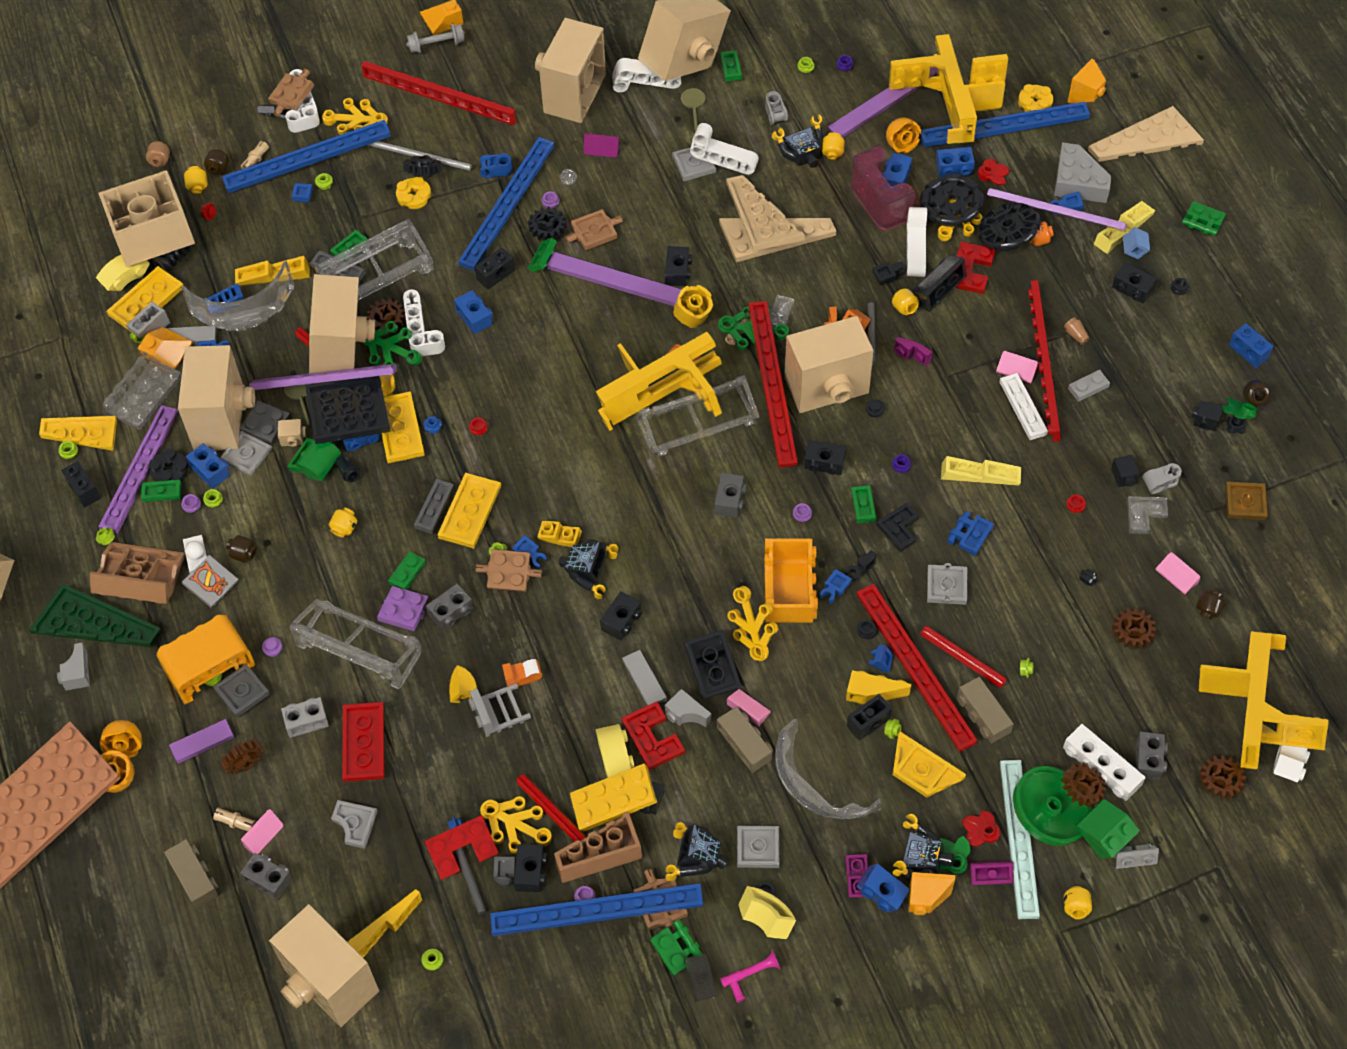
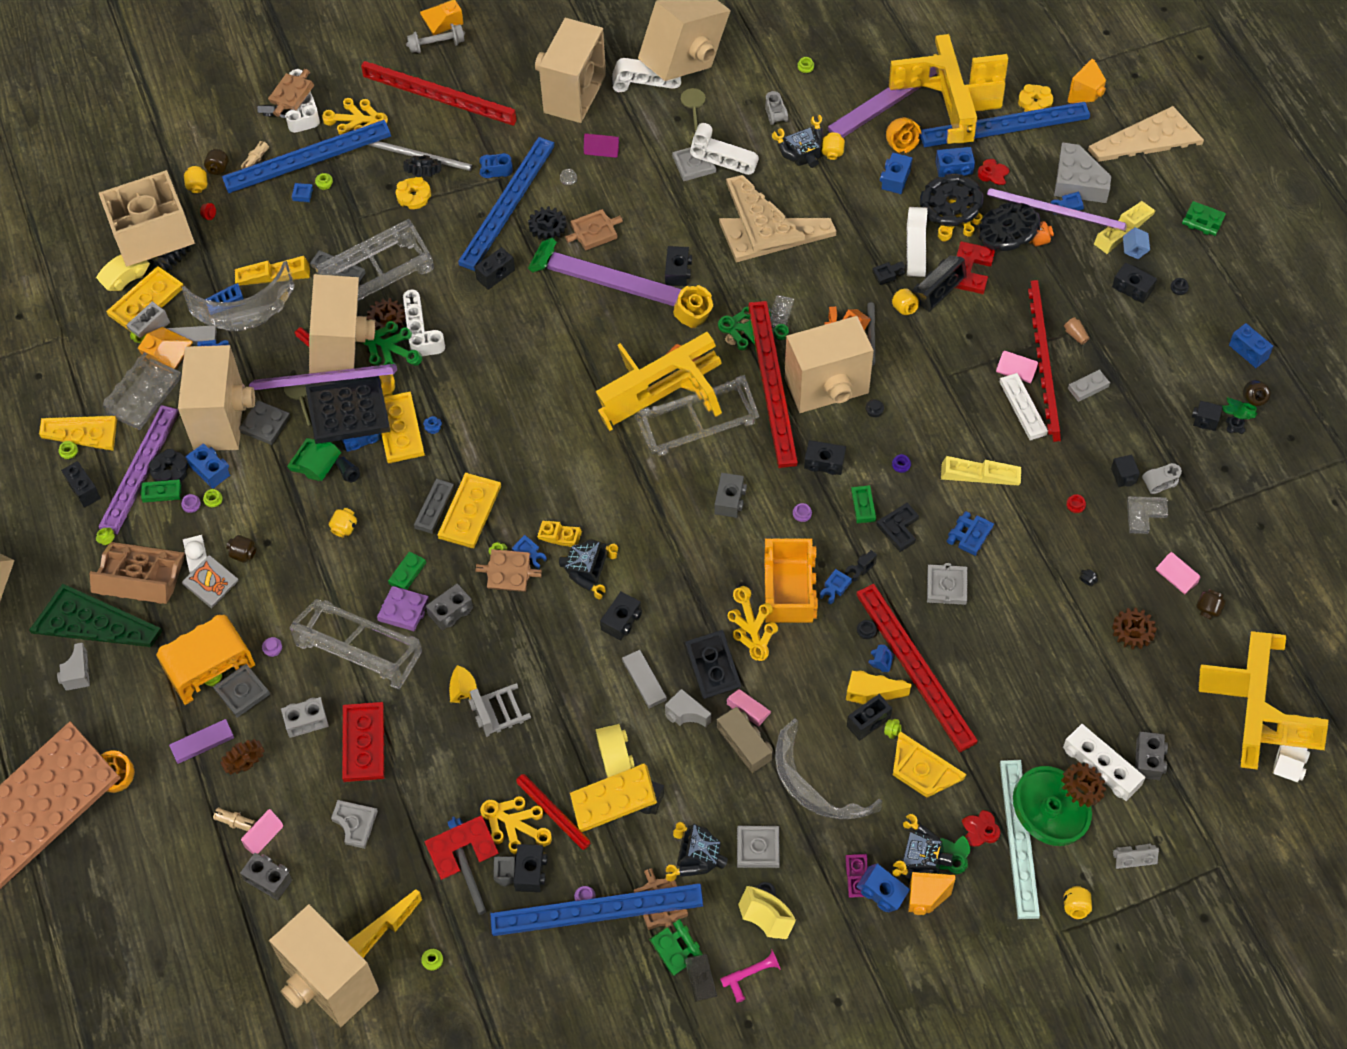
(121, 737): light orange cylinder -> none
(157, 154): medium nougat head -> none
(192, 873): dark tan brick -> none
(249, 455): light grey tile -> none
(291, 432): tan brick -> none
(350, 241): green plate -> none
(473, 312): blue brick -> none
(478, 426): red plate -> none
(522, 672): orange leg -> none
(550, 199): medium lavender plate -> none
(600, 850): medium nougat wedge -> none
(652, 752): red plate -> none
(730, 65): green plate -> none
(845, 63): dark purple plate -> none
(884, 204): clear pink windscreen -> none
(908, 348): magenta slope -> none
(963, 656): red axle -> none
(984, 710): dark tan brick -> none
(991, 872): magenta slope -> none
(1026, 667): lime plate -> none
(1106, 829): green slope -> none
(1222, 777): reddish brown gear -> none
(1246, 500): pearl gold plate -> none

